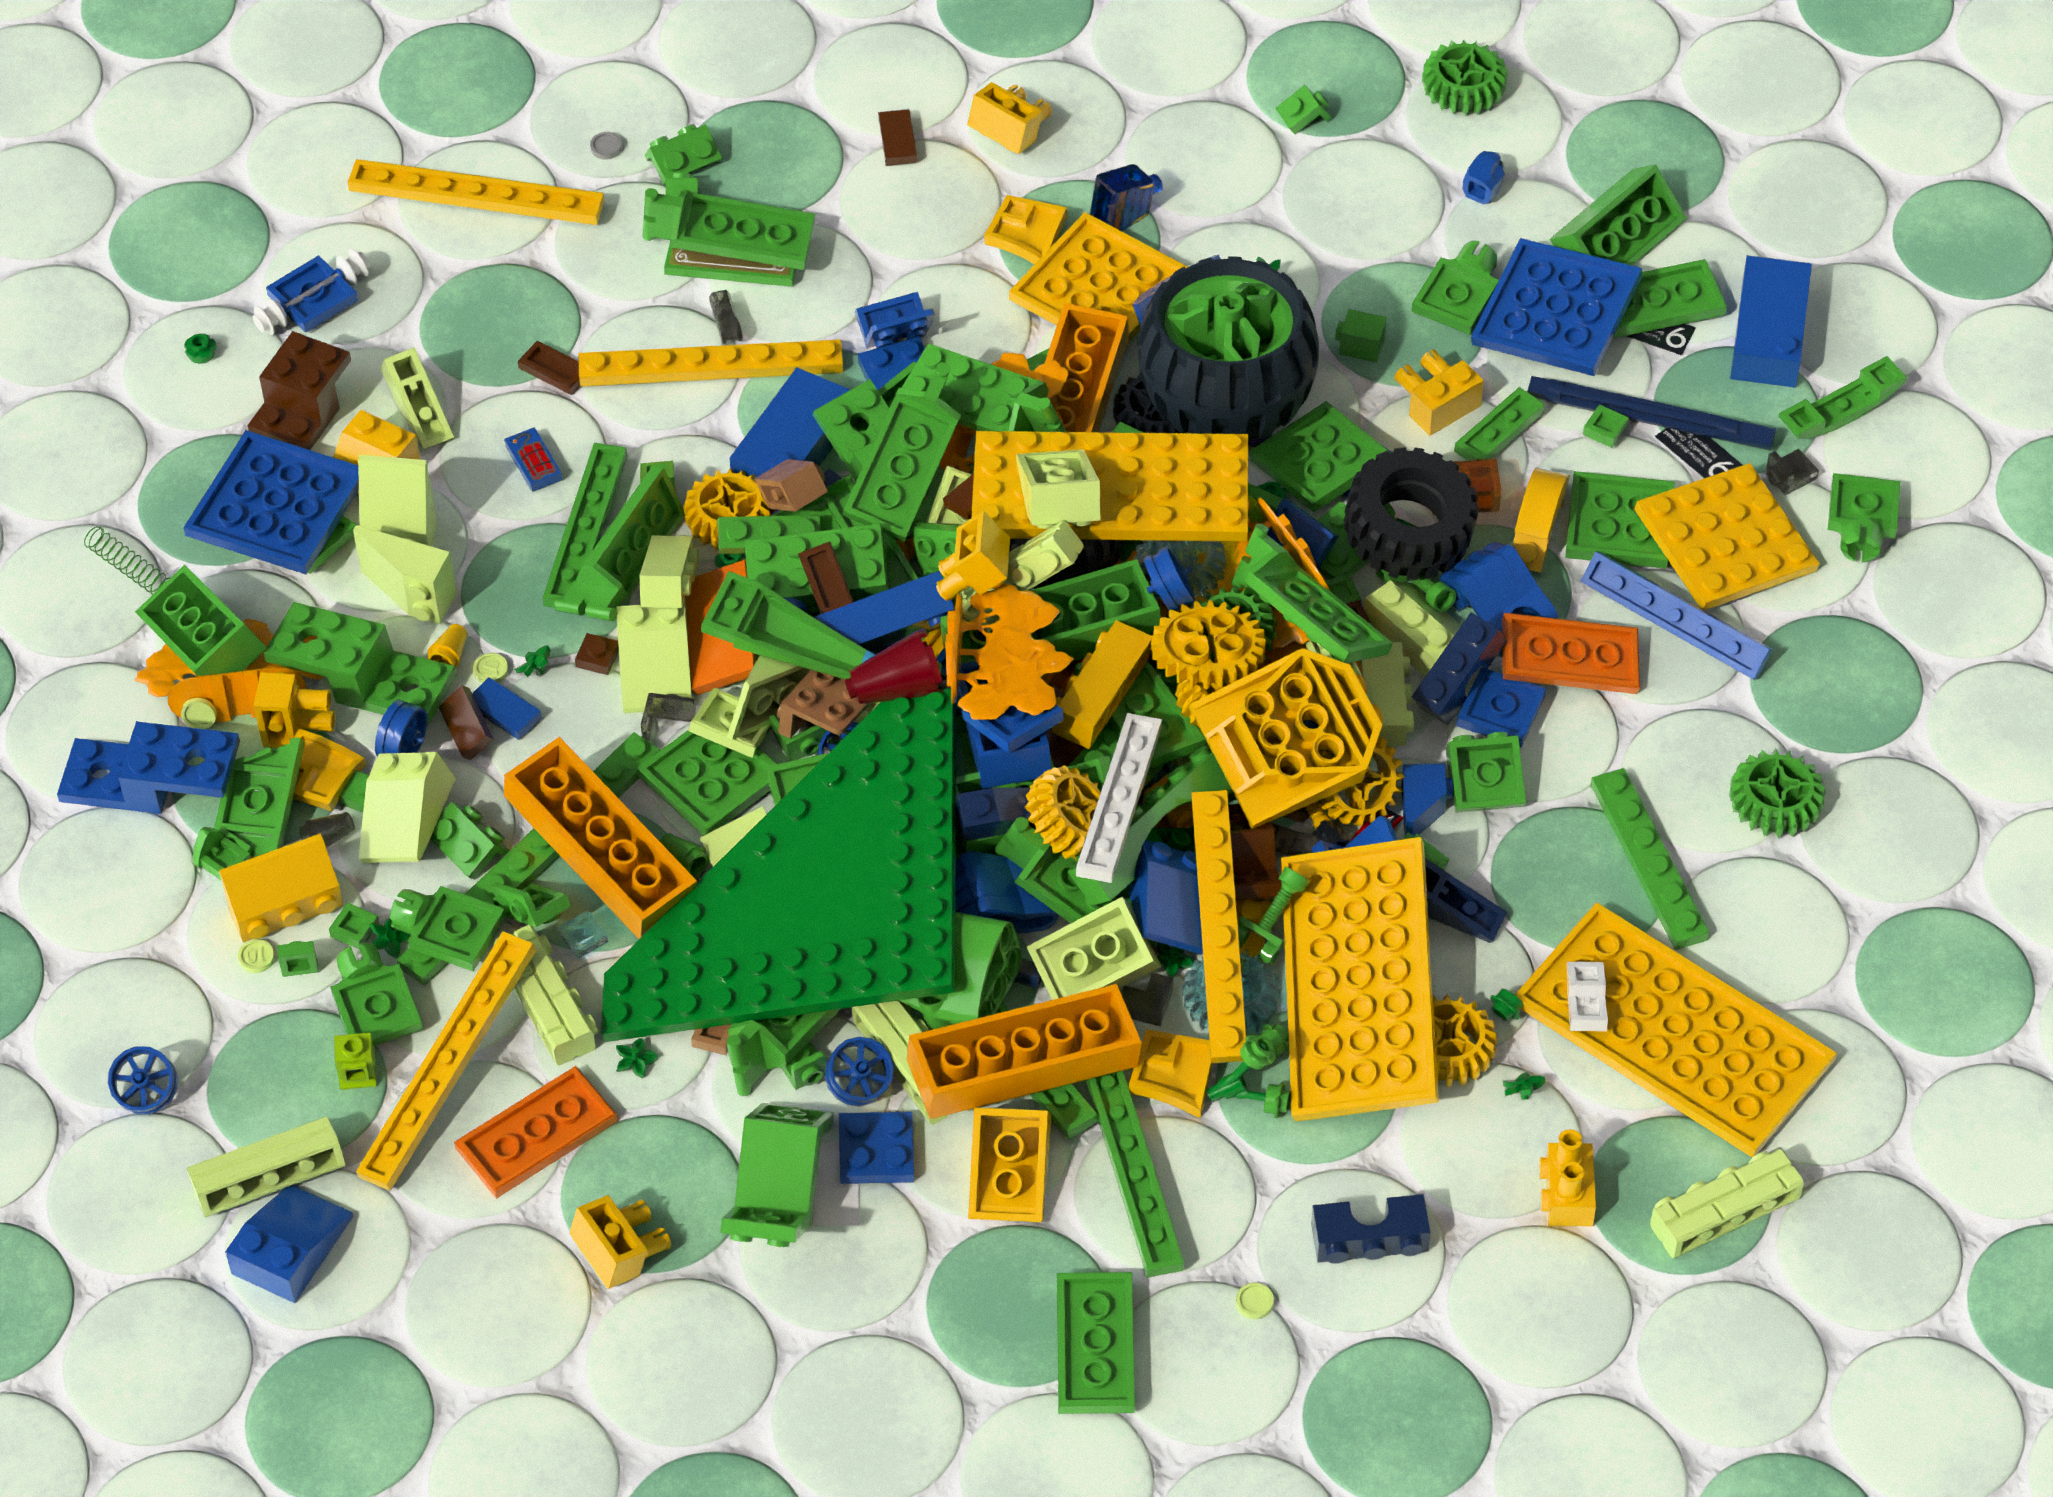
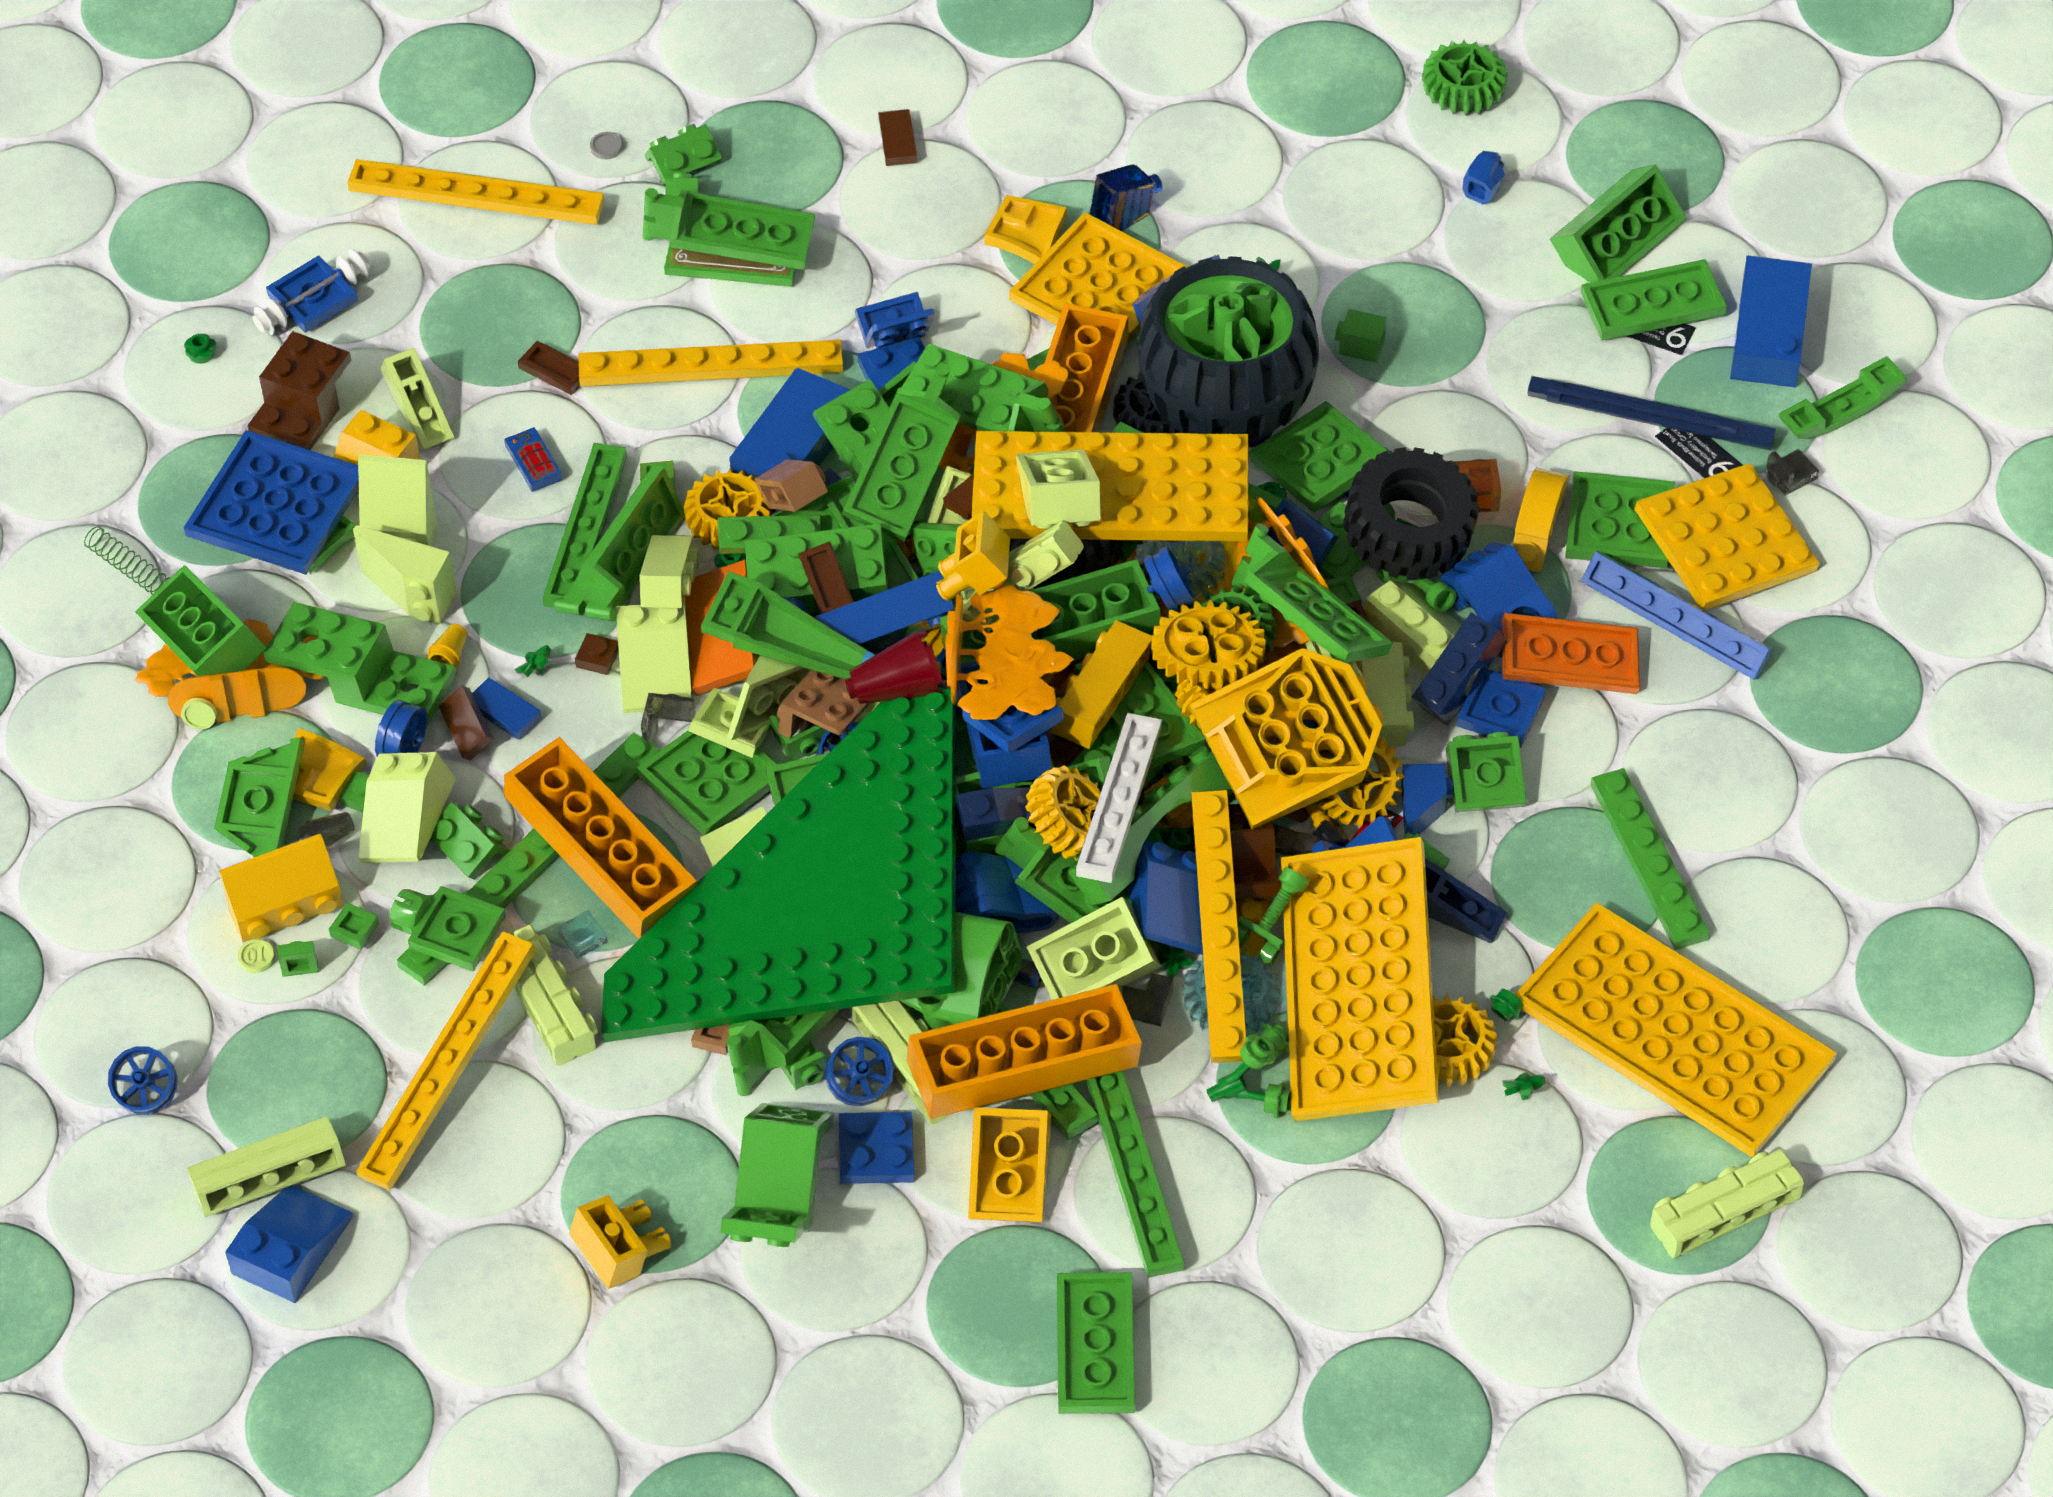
(148, 767): blue bracket -> none
(216, 851): bright green tile -> none
(285, 708): yellow brick -> none
(355, 1053): lime window -> none
(374, 996): bright green plate -> none
(388, 938): green plant -> none
(492, 666): yellowish green piece -> none
(531, 905): bright green bracket -> none
(536, 1131): orange tile -> none
(635, 1057): green plant -> none
(687, 854): bright green cone -> none
(725, 316): clear smoke bar -> none
(834, 1202): white sticker -> none
(1007, 116): yellow brick -> none
(1173, 1070): yellow plate -> none
(1254, 1300): yellowish green piece -> none
(1303, 108): bright green bracket -> none
(1343, 1238): dark blue arch -> none
(1445, 397): yellow brick -> none
(1459, 288): bright green plate -> none
(1500, 426): bright green plate -> none
(1556, 306): blue plate -> none
(1569, 1181): yellow brick -> none
(1586, 996): white slope -> none
(1605, 426): bright green plate -> none
(1777, 793): bright green gear -> none
(1863, 513): bright green plate -> none

